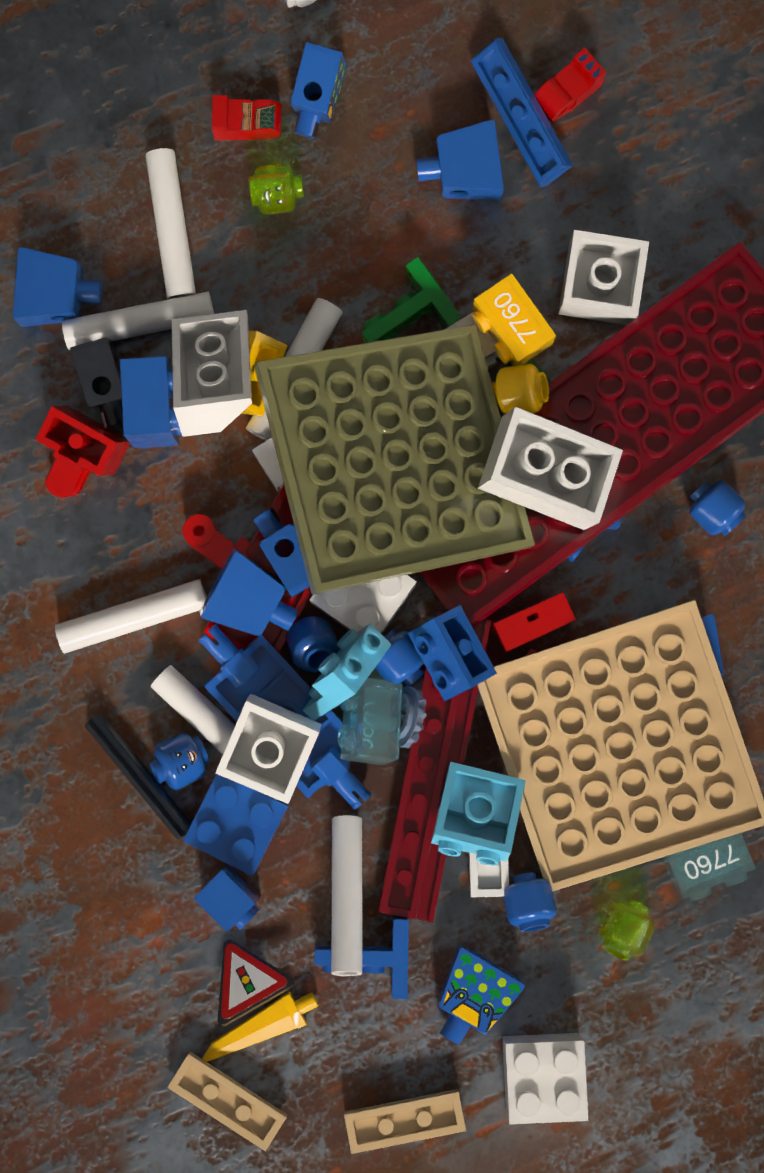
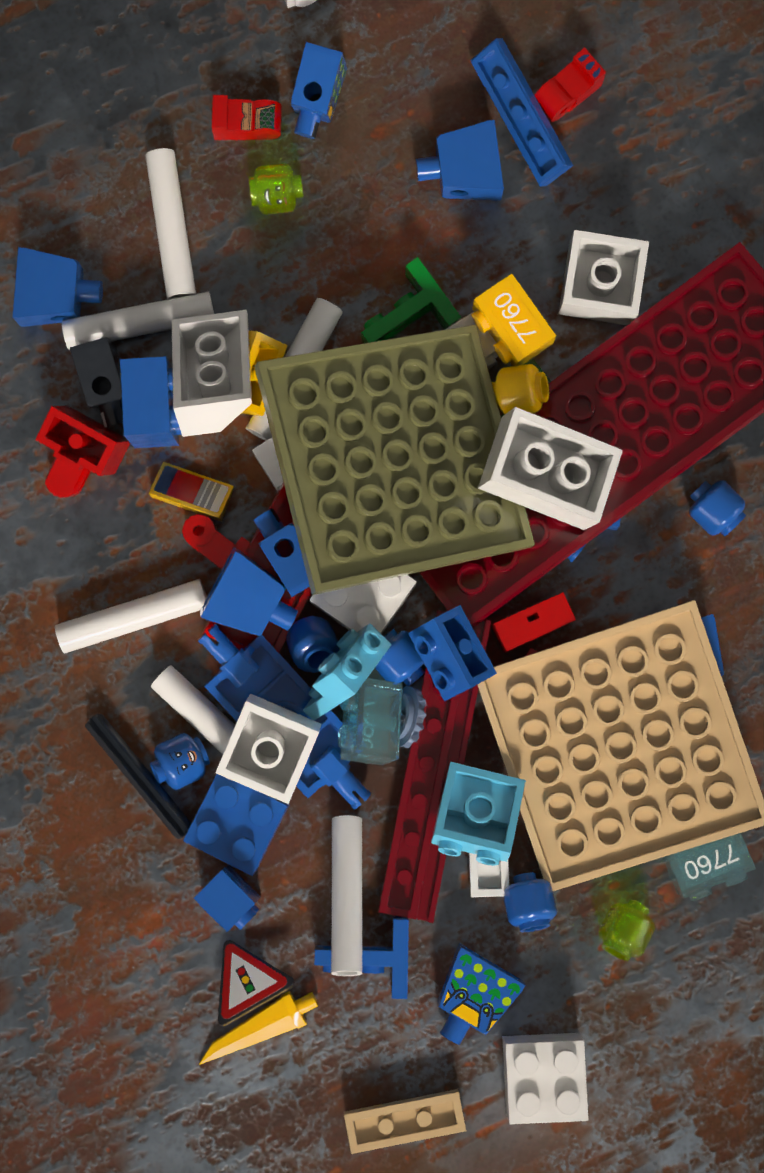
(191, 491): none -> slope
(227, 1101): tan plate -> none

